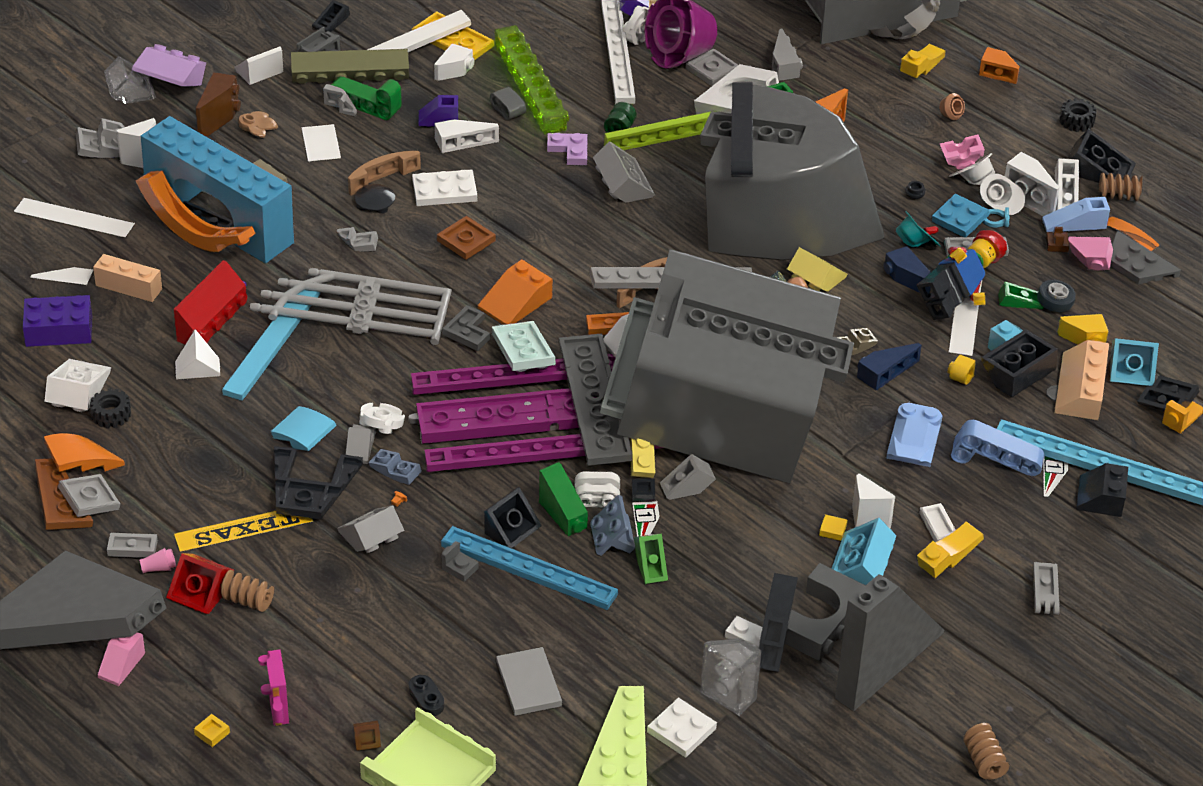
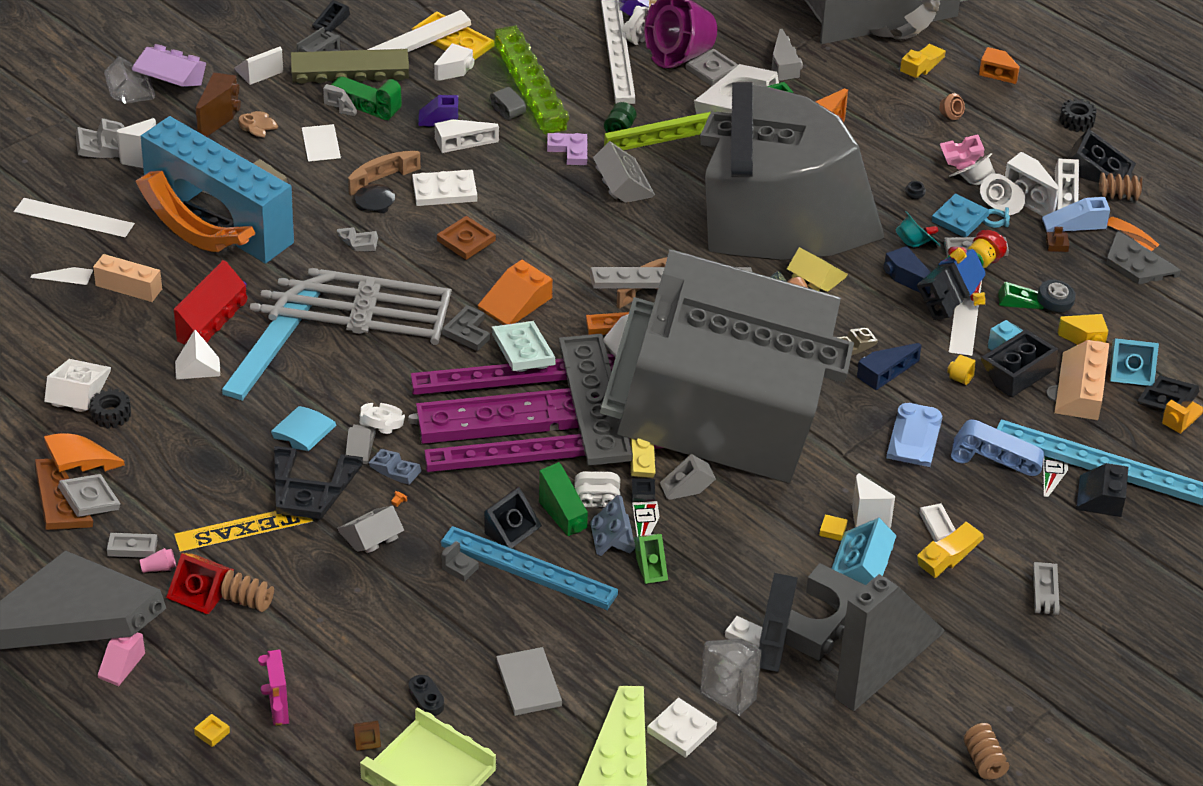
(57, 320): dark purple brick -> none
(1092, 251): bright pink slope -> none

